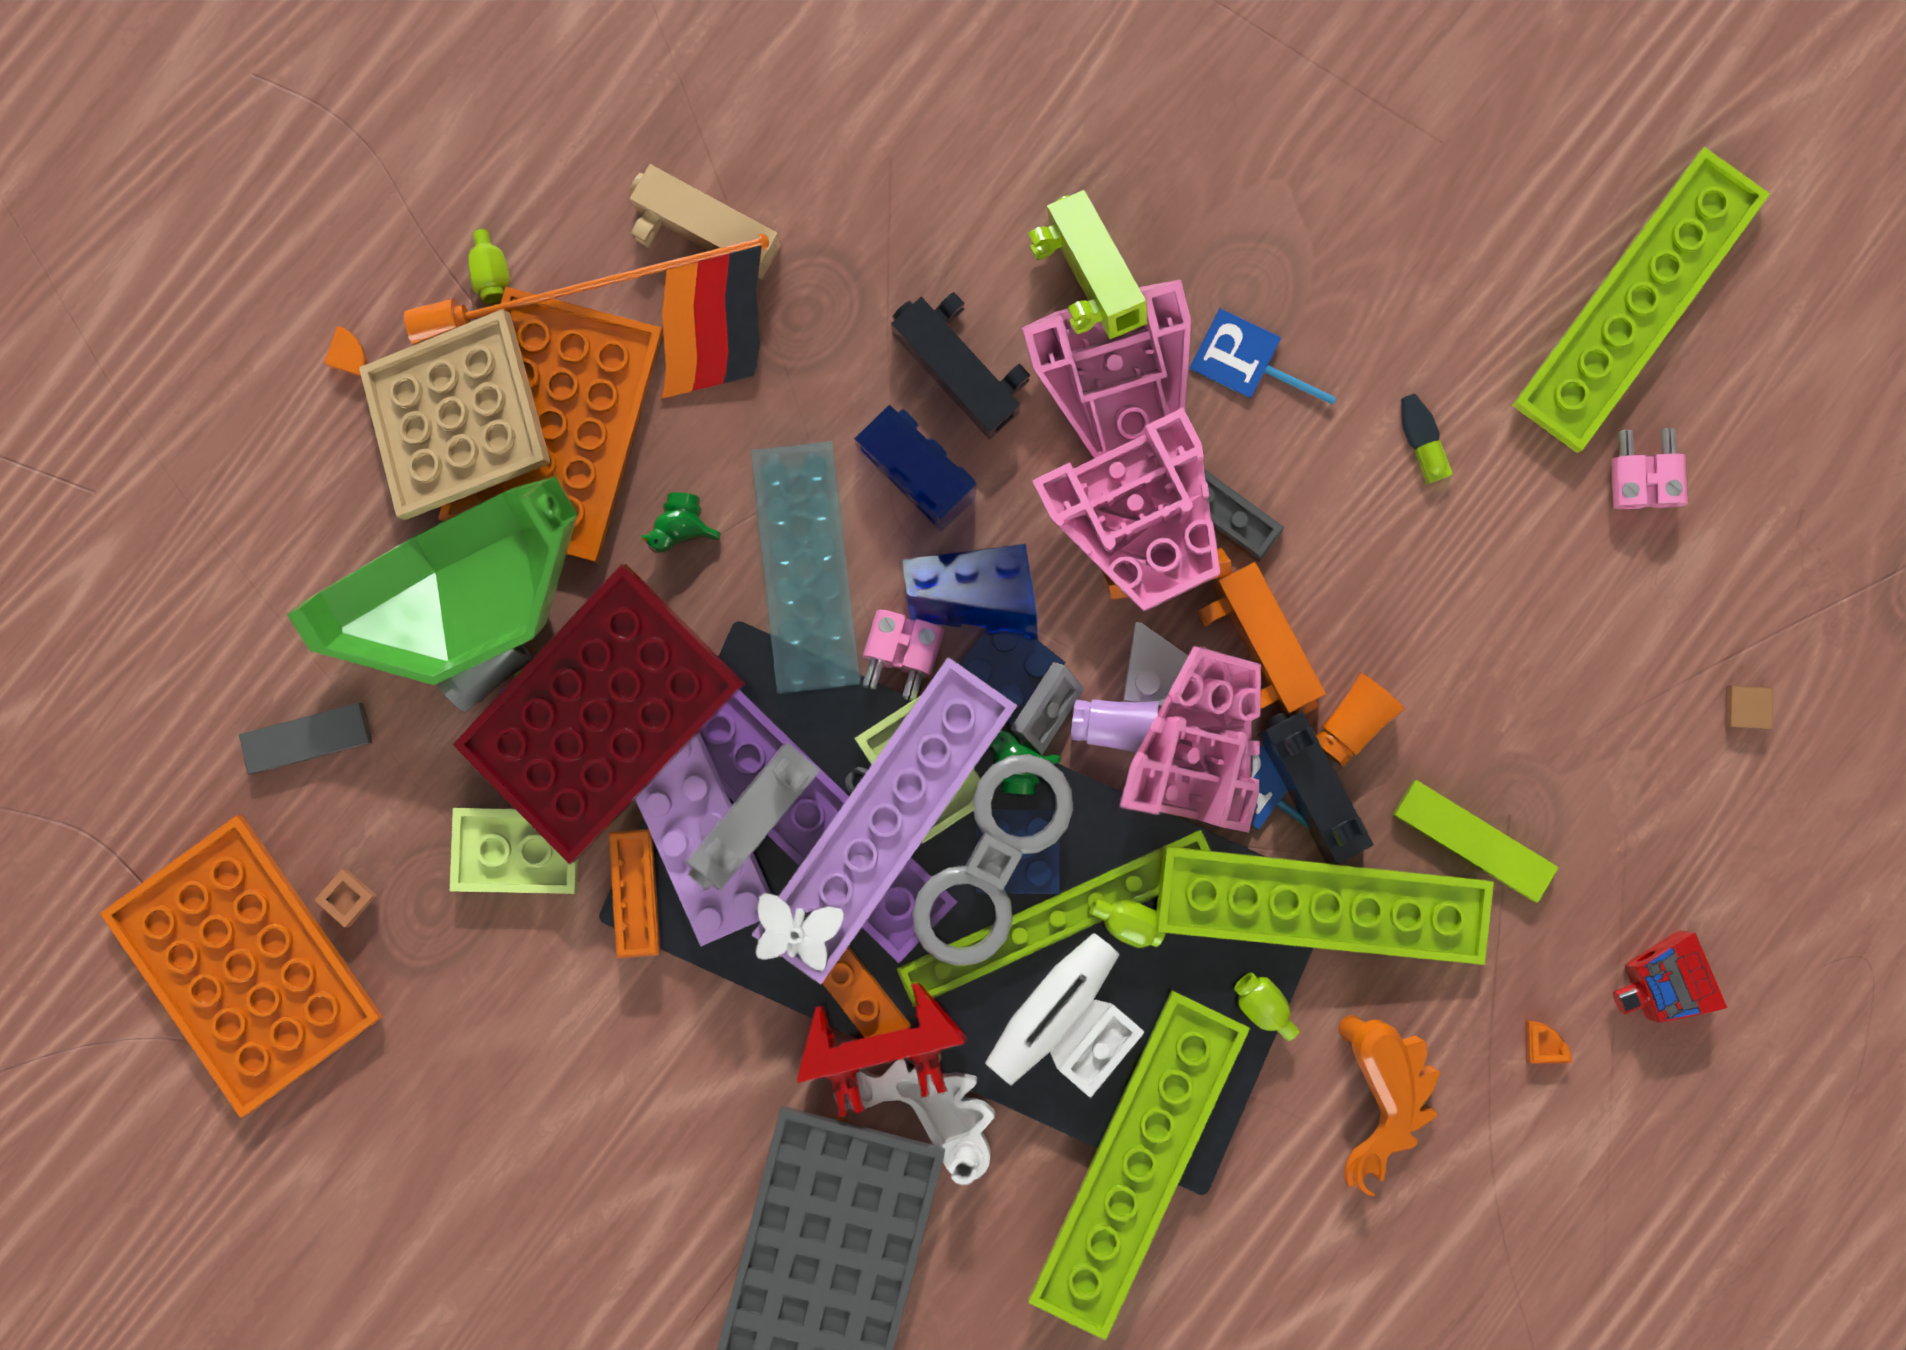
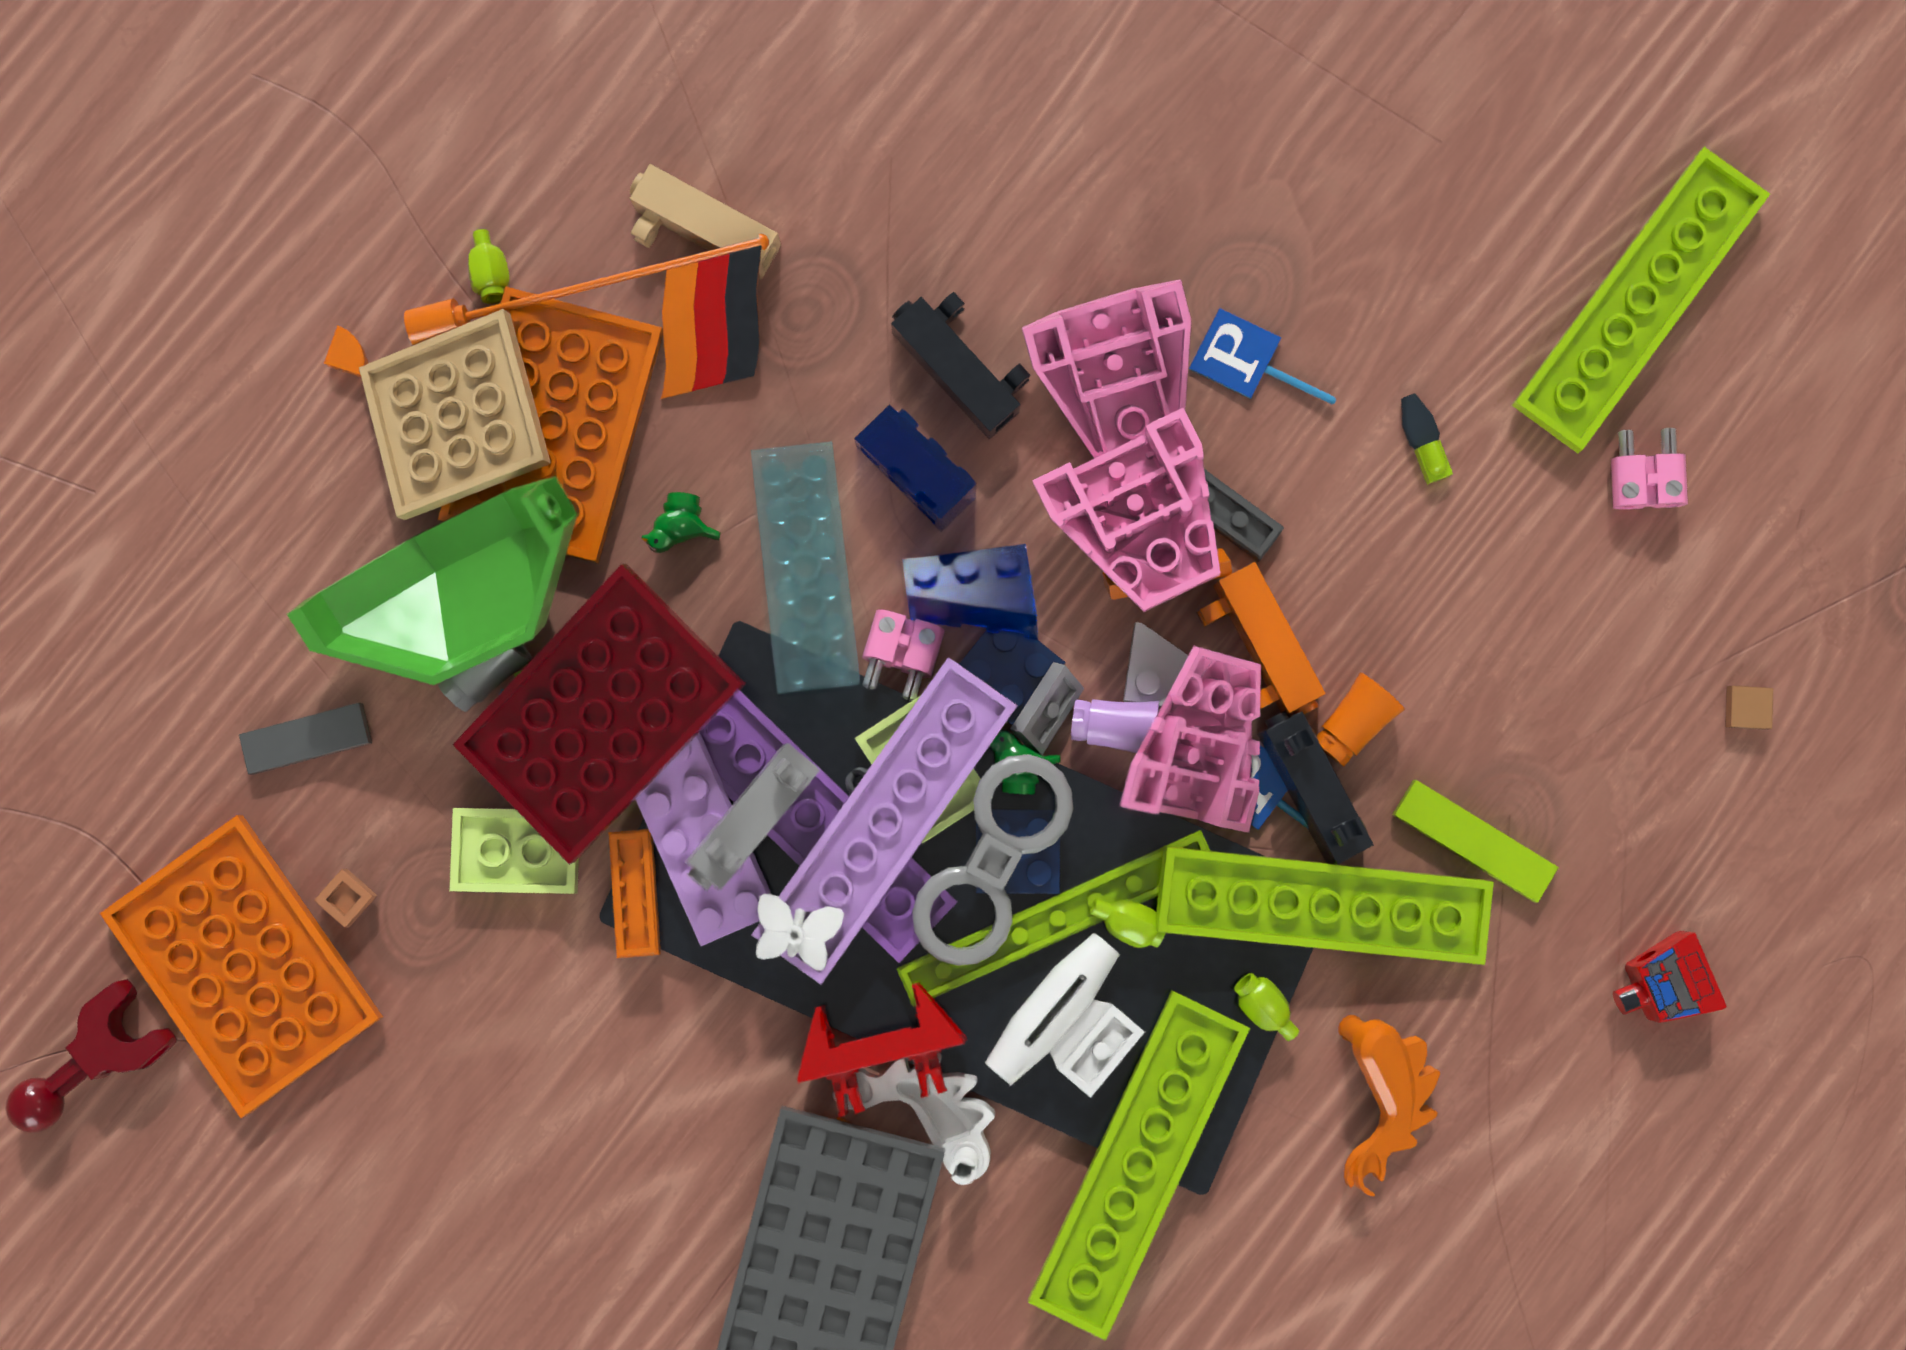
(95, 1052): none -> dark red piece
(863, 997): orange plate -> none
(1097, 265): brick -> none
(1545, 1044): orange tile -> none

